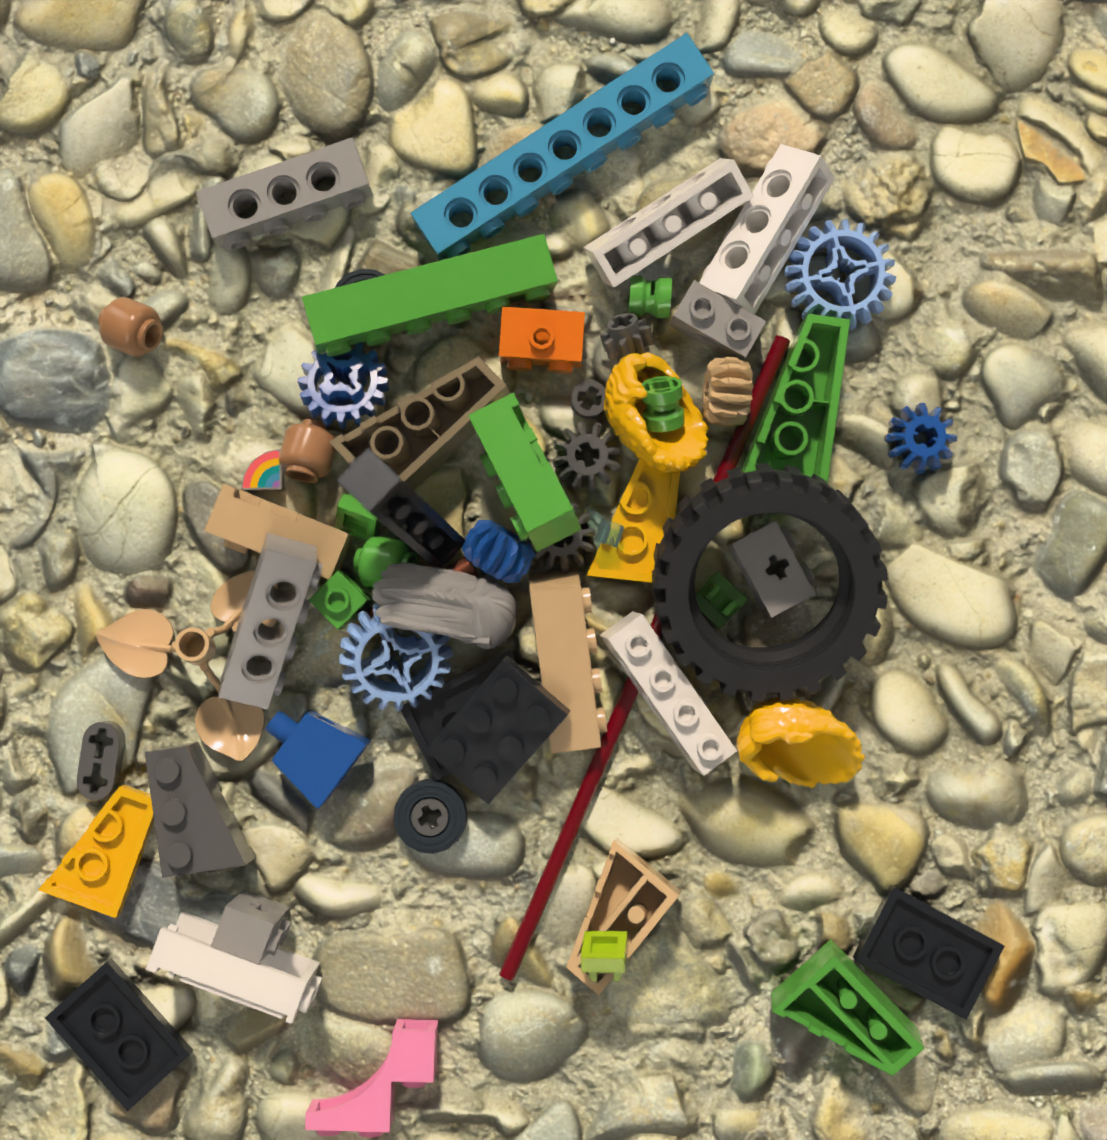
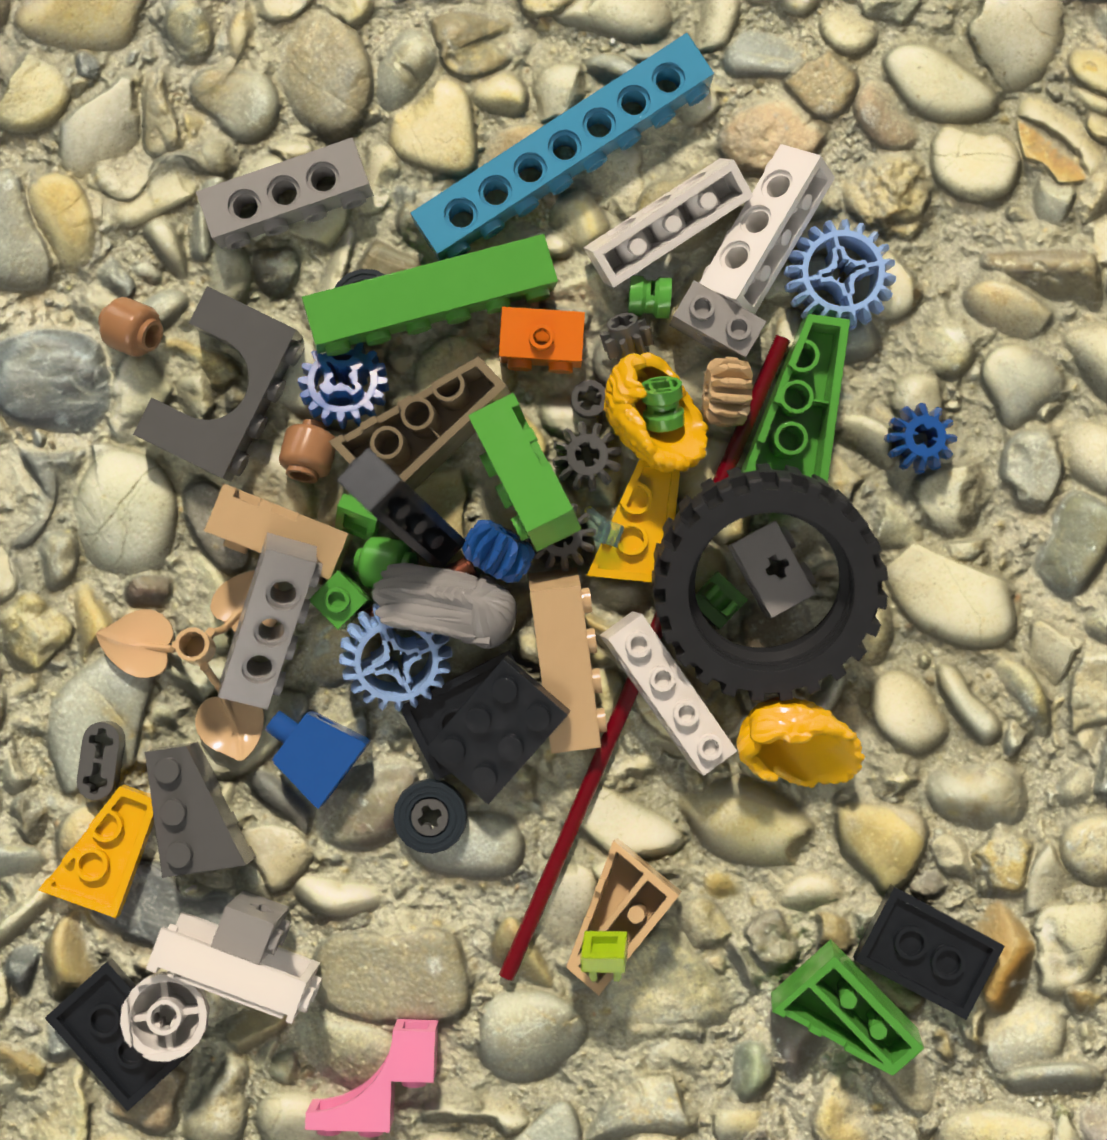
(164, 1017): none -> white cylinder
(223, 442): none -> dark grey arch
(264, 473): tile -> none

